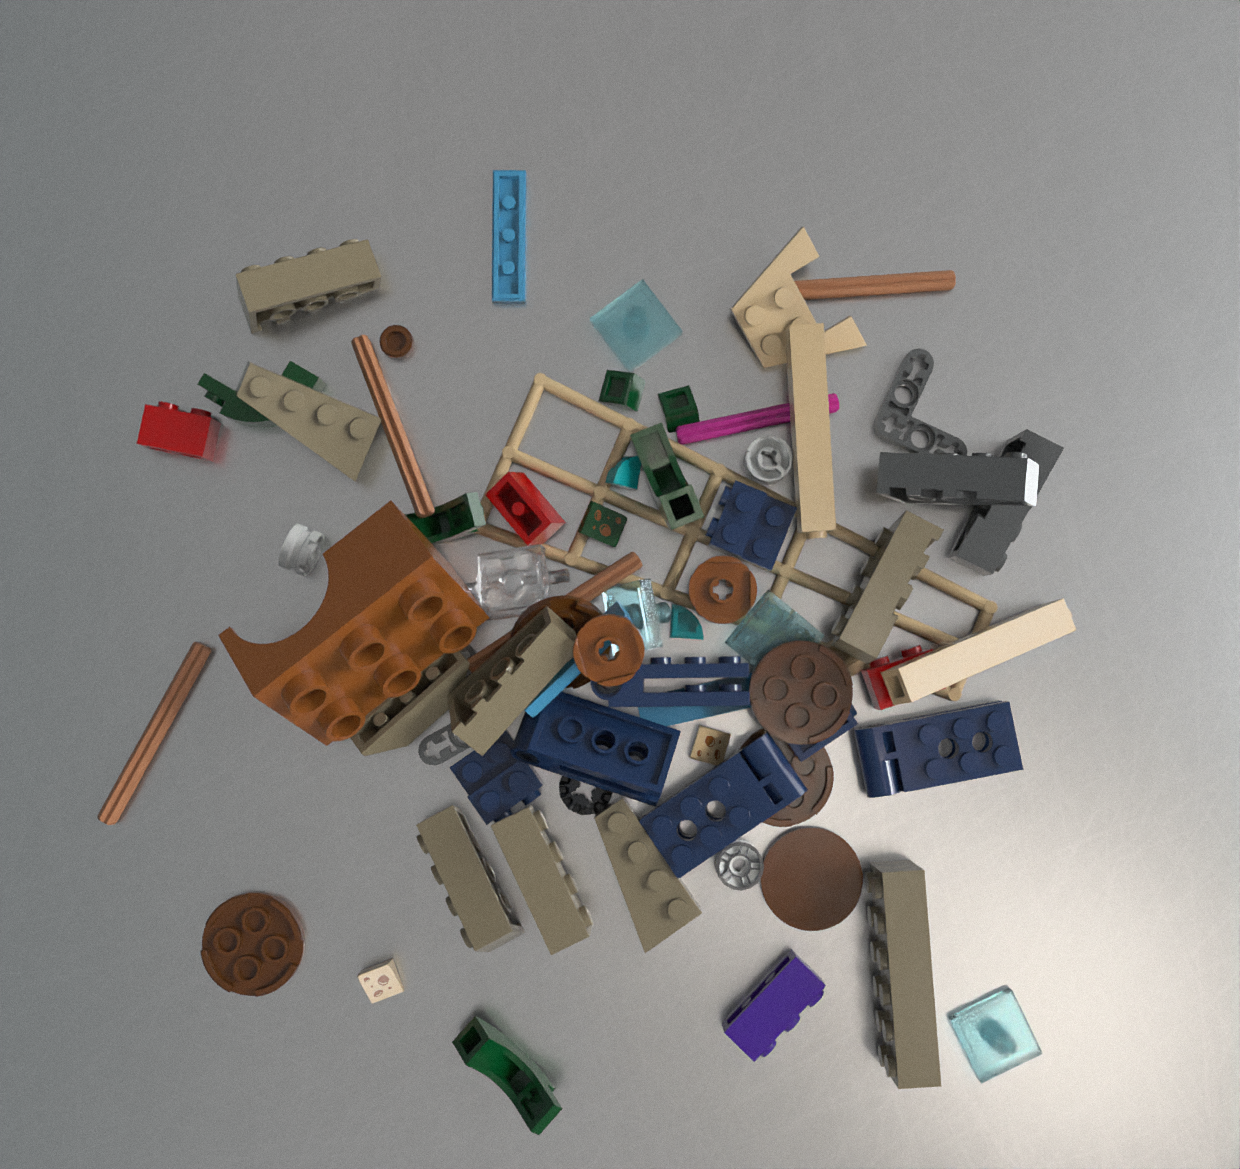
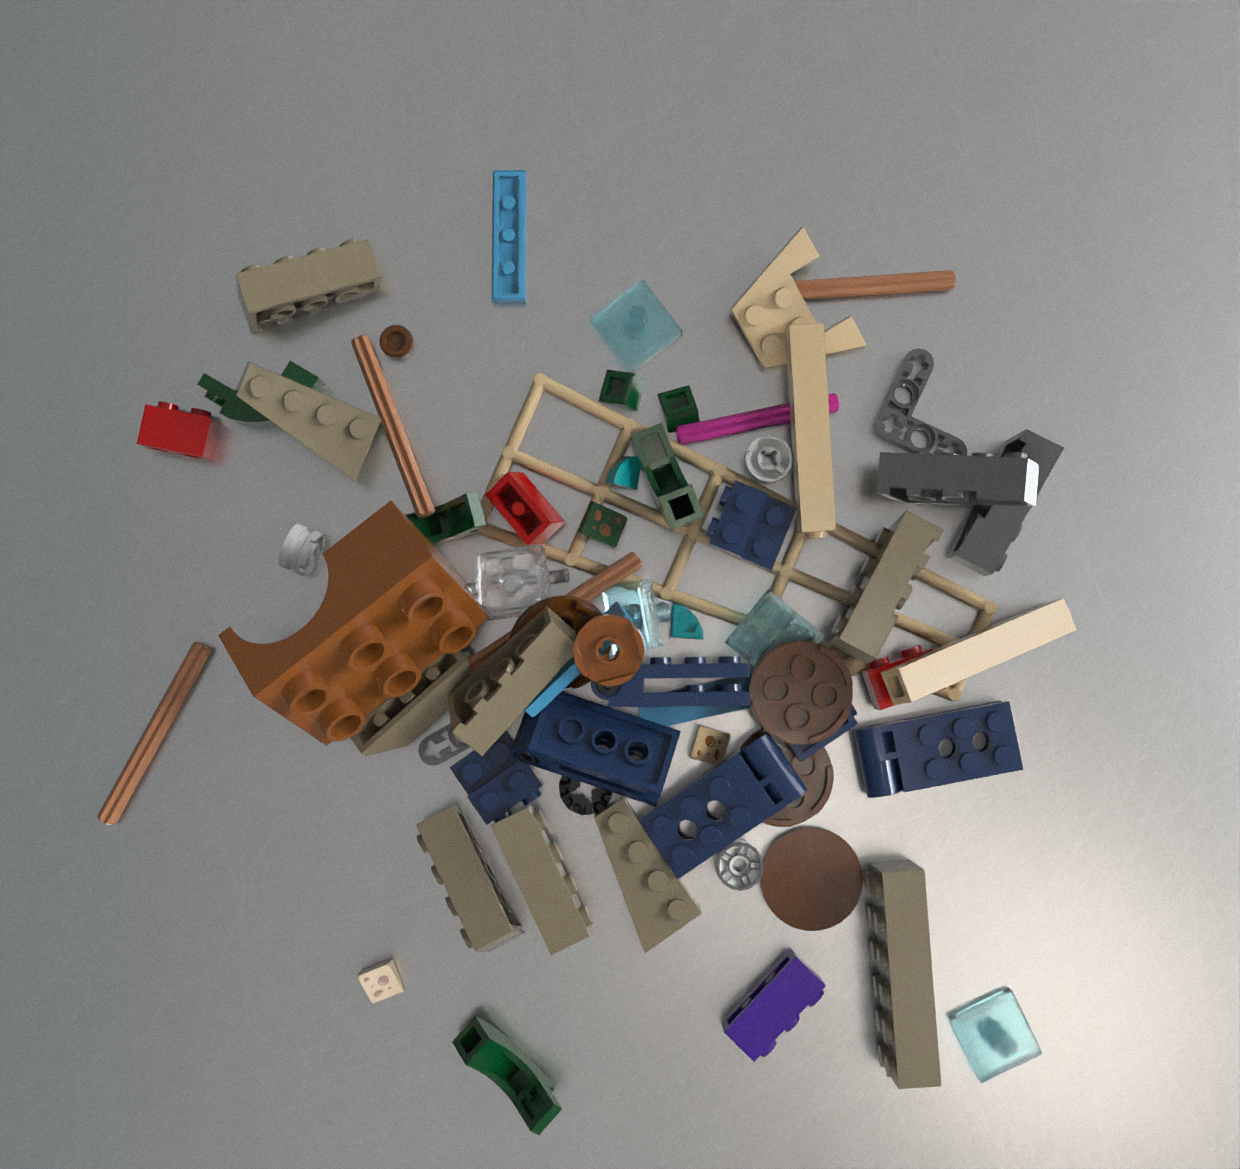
(252, 944): reddish brown tile -> none
(736, 576): dark orange plate -> none

